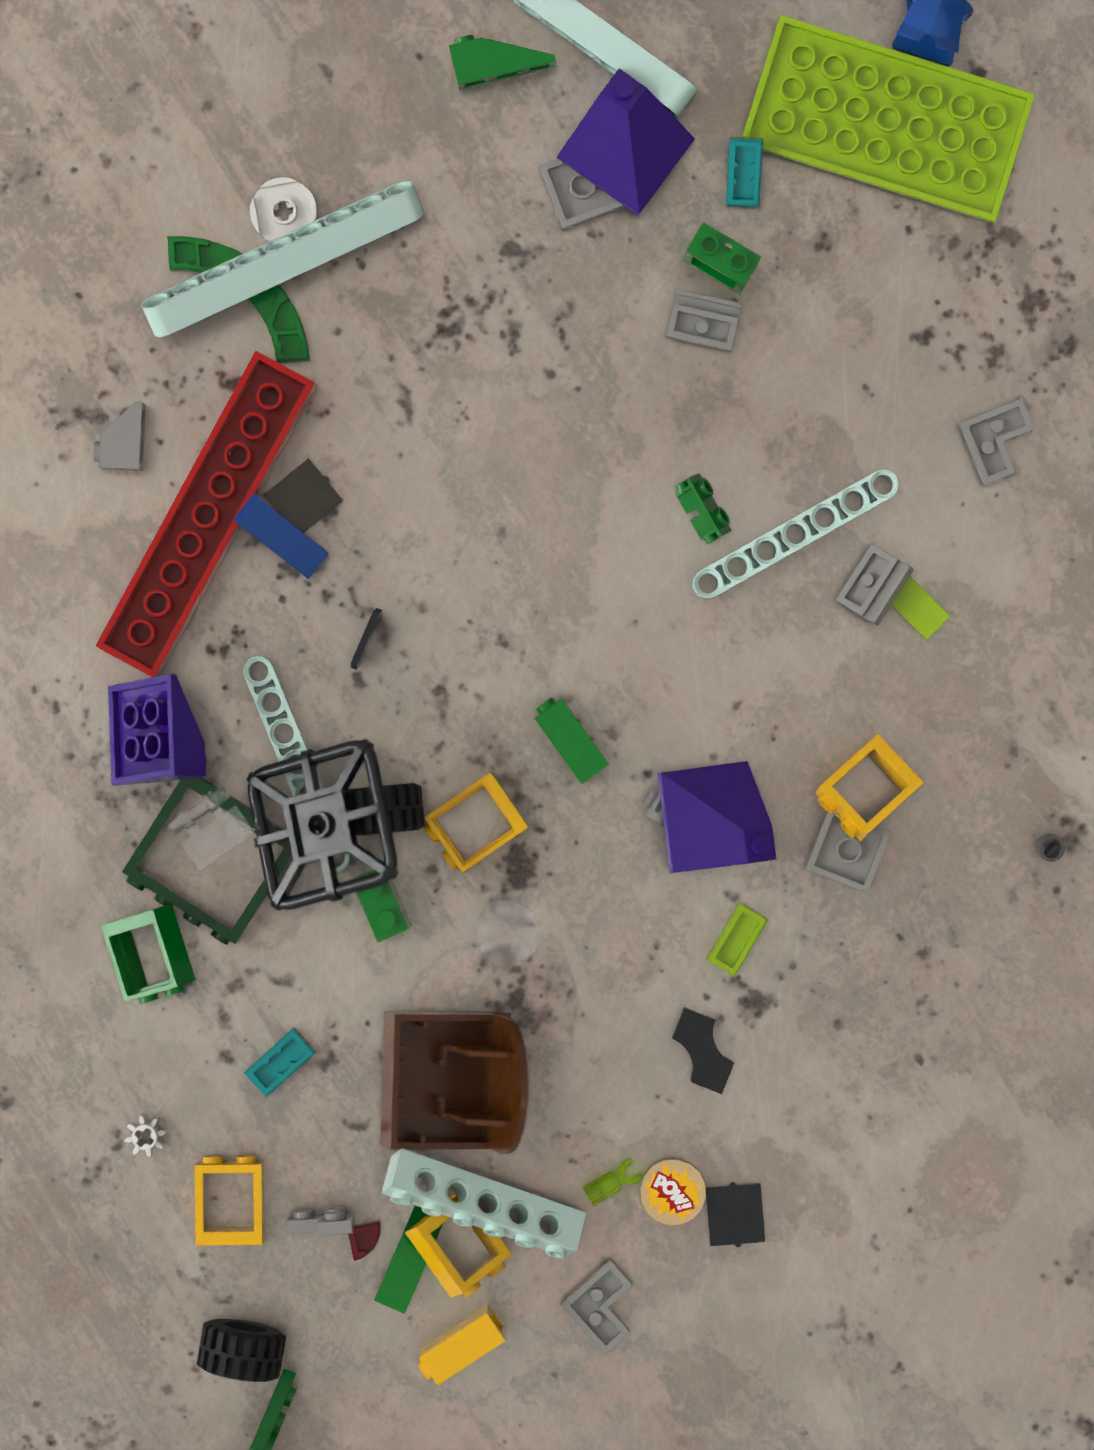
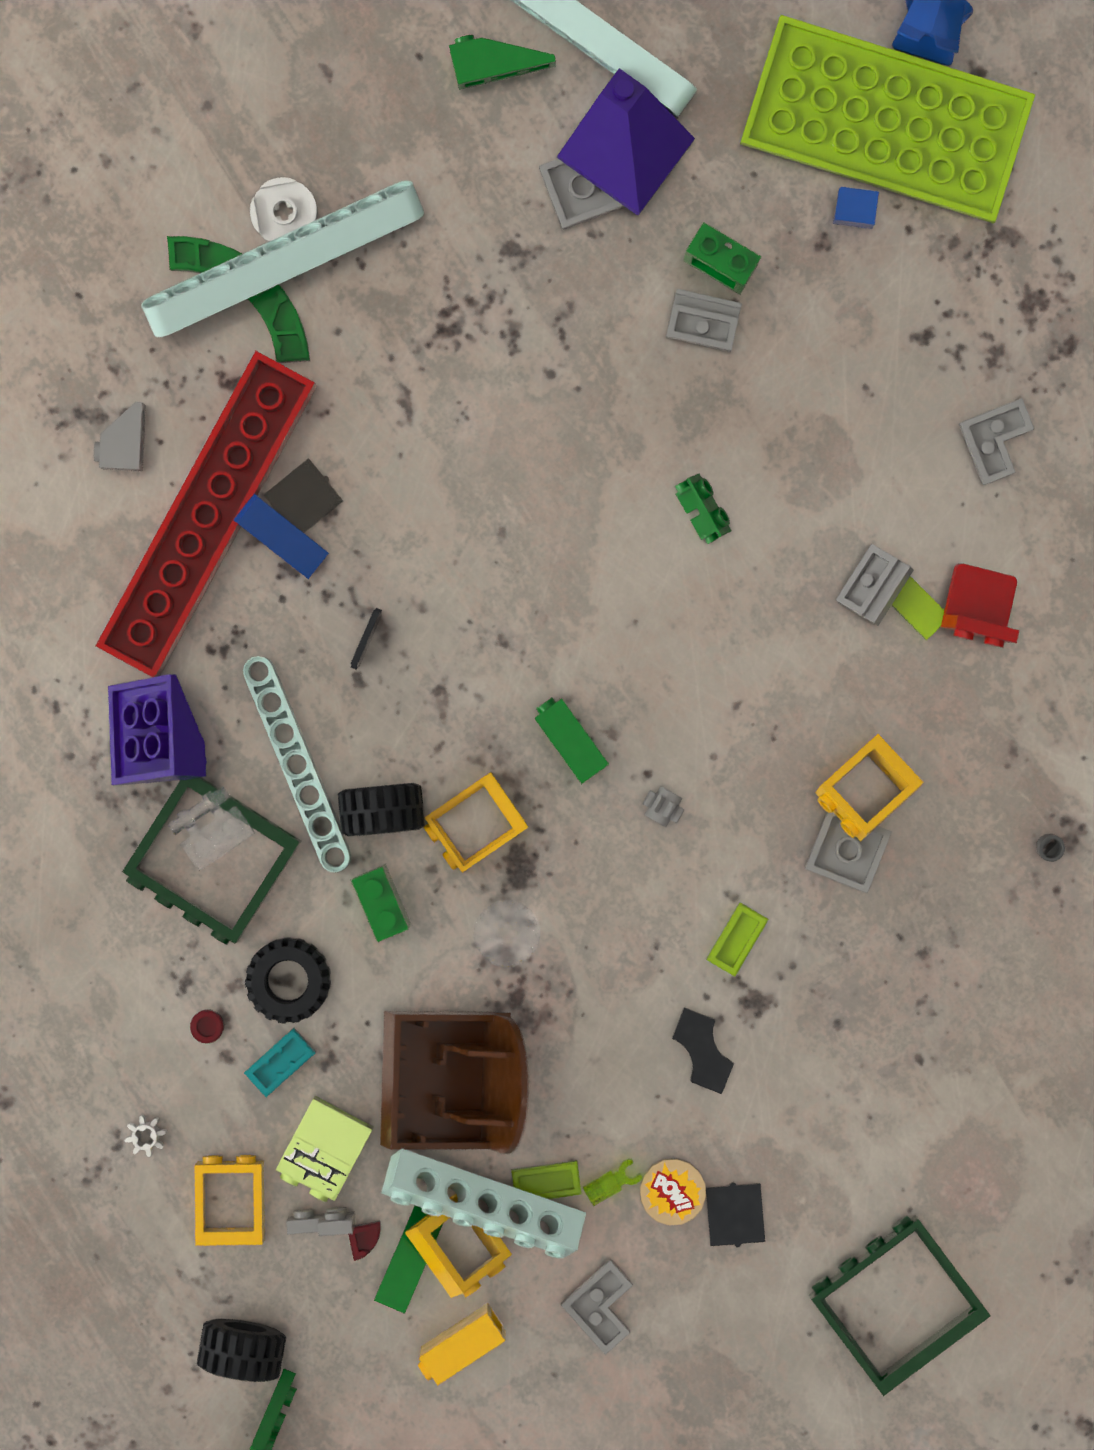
(127, 962): green window -> none
(207, 1026): none -> dark red tile
(275, 1007): none -> black tyre
(324, 1149): none -> yellowish green brick
(339, 835): black plate -> none
(549, 1180): none -> lime tile
(714, 818): dark purple slope -> none
(744, 171): teal plate -> none
(810, 528): light aqua beam -> none
(856, 207): none -> blue panel
(930, 1347): none -> dark green window
(980, 605): none -> red bracket

